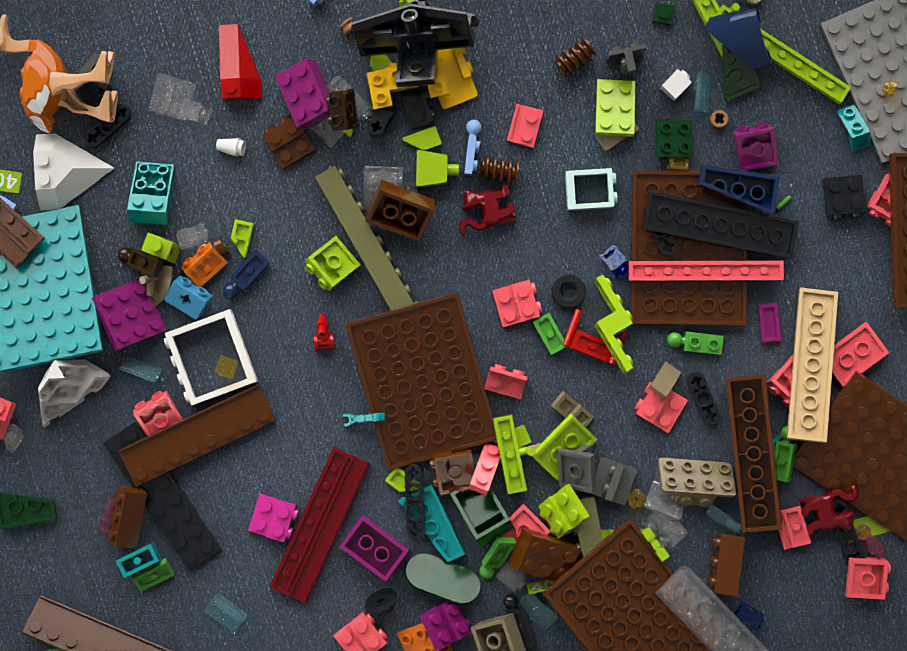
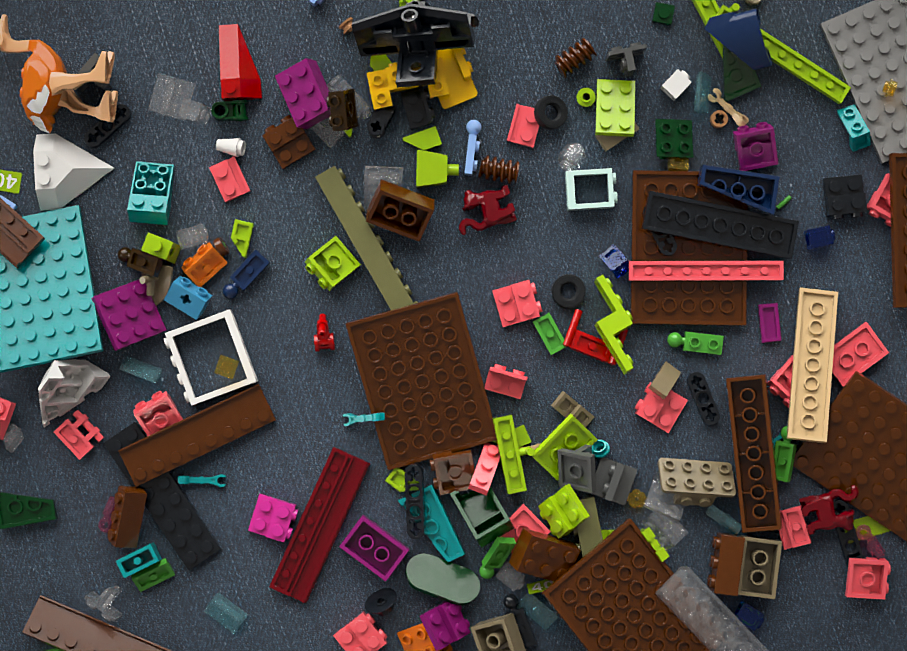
(74, 438): none -> coral plate
(104, 602): none -> clear bracket
(211, 480): none -> teal piece
(229, 179): none -> coral plate
(232, 110): none -> dark green piece
(561, 109): none -> black tyre
(571, 157): none -> clear head
(585, 103): none -> lime plate
(598, 445): none -> teal plate
(740, 119): none -> tan piece
(760, 567): none -> dark tan brick
(819, 237): none -> clear blue brick

